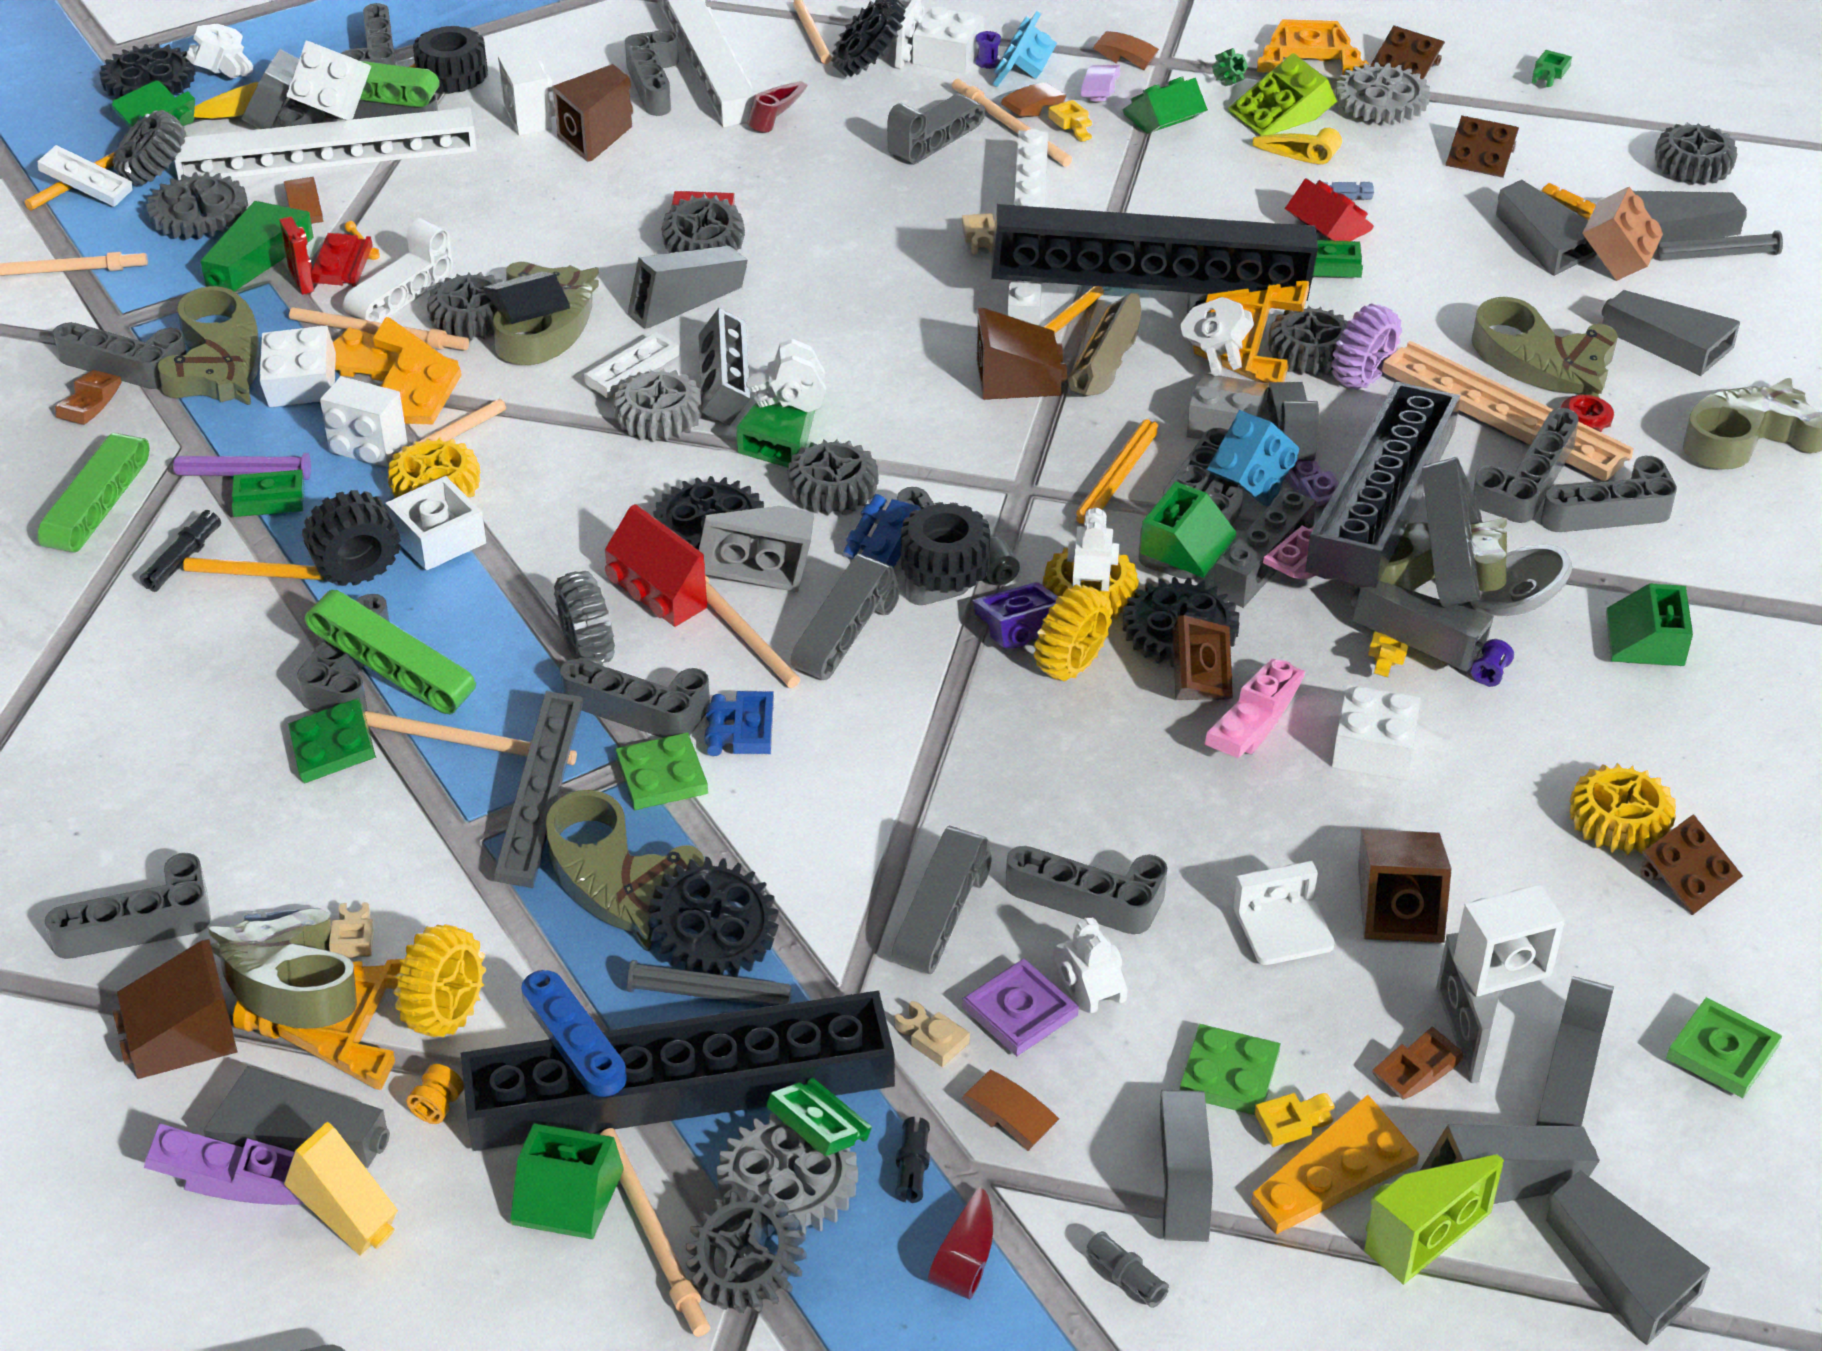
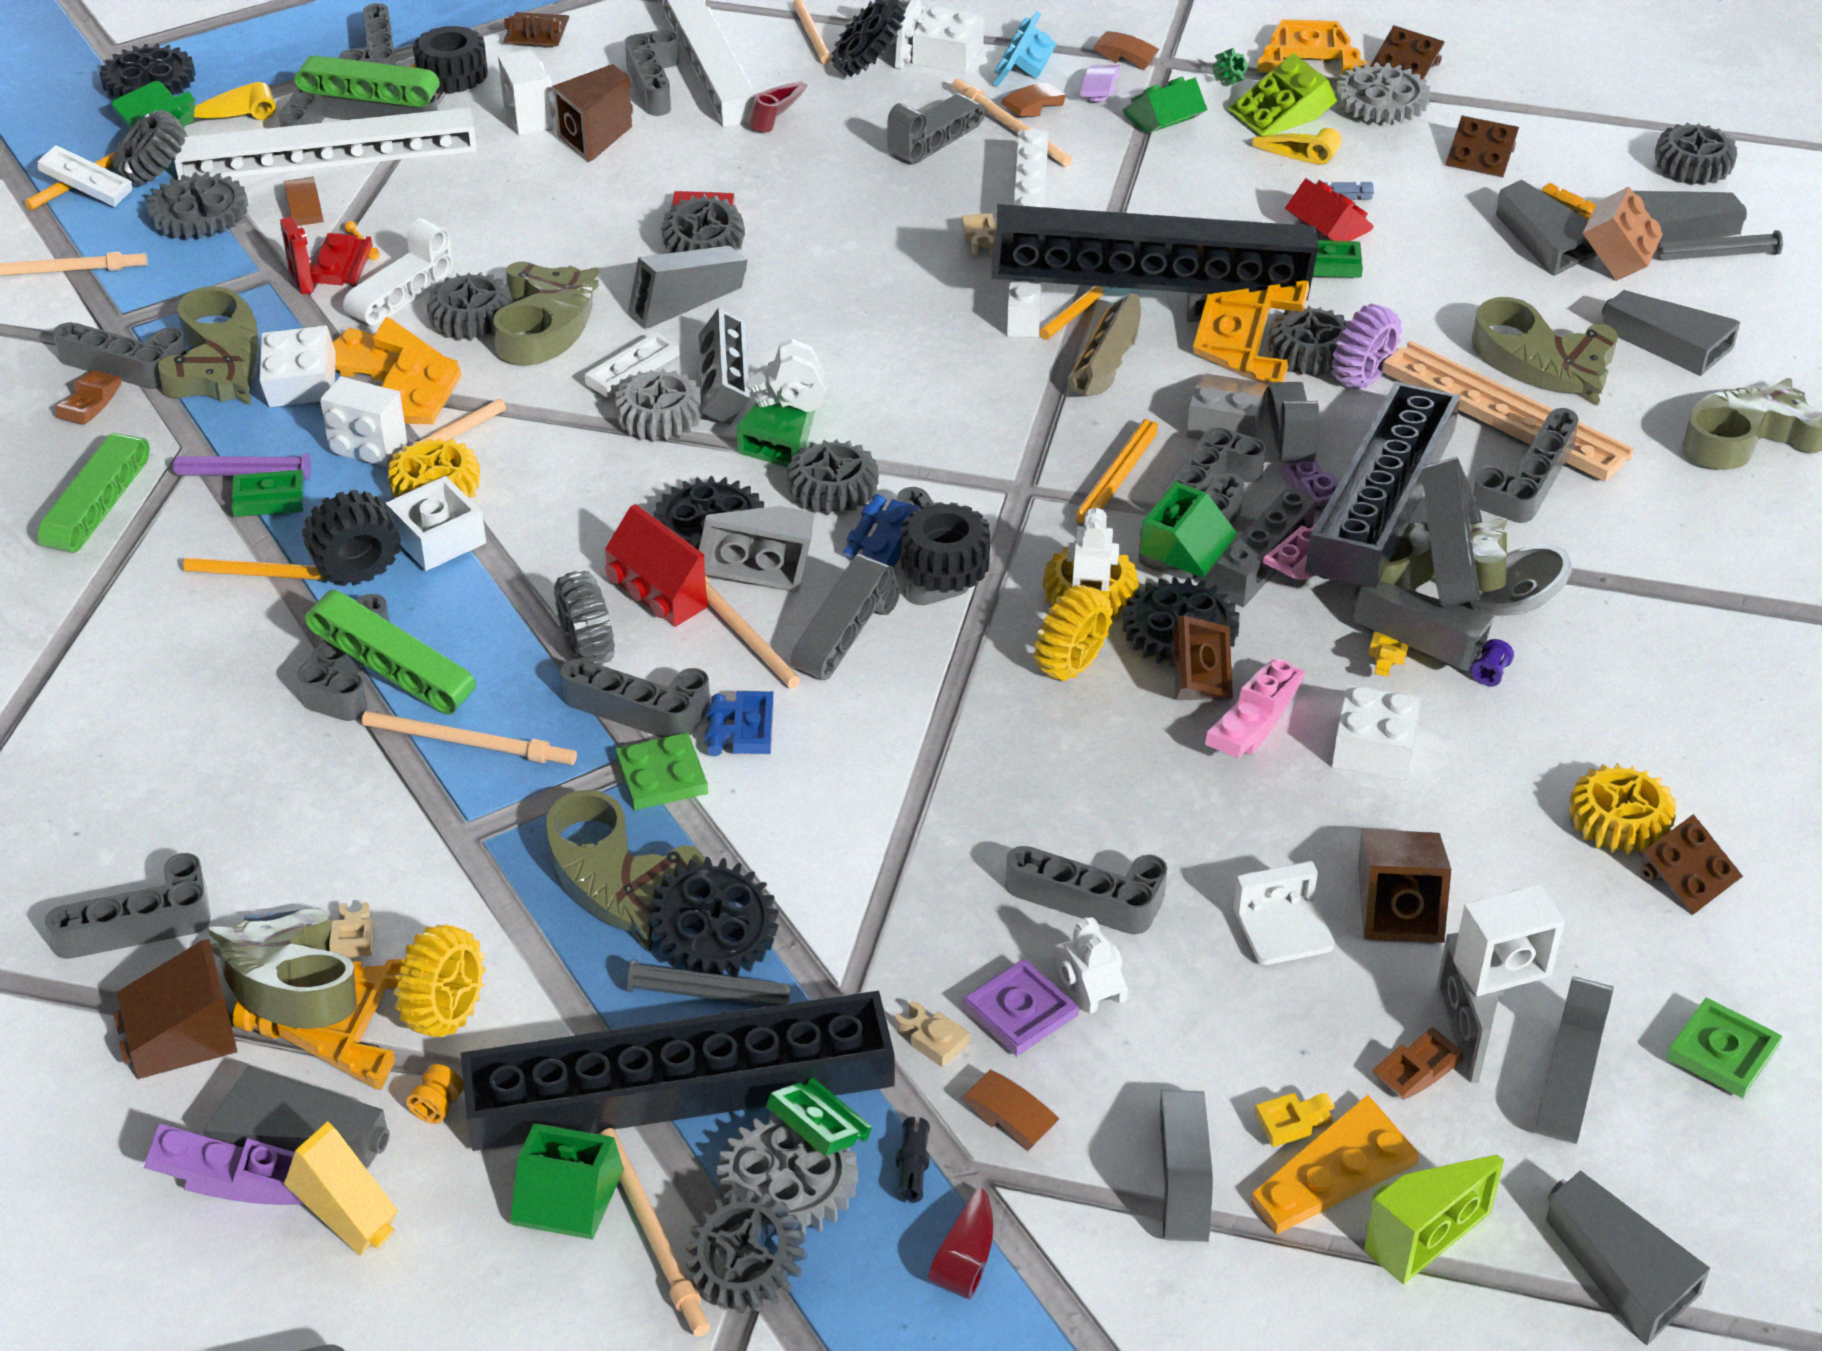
(188, 542): black pin -> none
(219, 51): white hinge -> none
(251, 245): green slope -> none
(271, 91): dark grey beam -> none
(328, 80): white brick -> none
(331, 740): green plate -> none
(434, 338): light nougat bar -> none
(528, 297): black slope -> none
(535, 29): none -> reddish brown hinge
(538, 789): dark grey plate -> none
(574, 1033): blue plate -> none
(956, 866): dark grey beam -> none
(988, 49): dark purple bush -> none
(1003, 563): pearl dark grey brick -> none
(1015, 613): dark purple plate -> none
(1017, 358): reddish brown slope -> none
(1071, 116): yellow plate -> none
(1127, 1269): dark grey pin -> none
(1218, 331): white hinge -> none
(1230, 1068): bright green plate -> none
(1255, 457): dark azure bracket -> none
(1531, 1154): dark grey slope -> none
(1551, 66): green plate -> none
(1582, 405): red gear -> none
(1619, 503): dark grey beam -> none
(1651, 626): green slope -> none

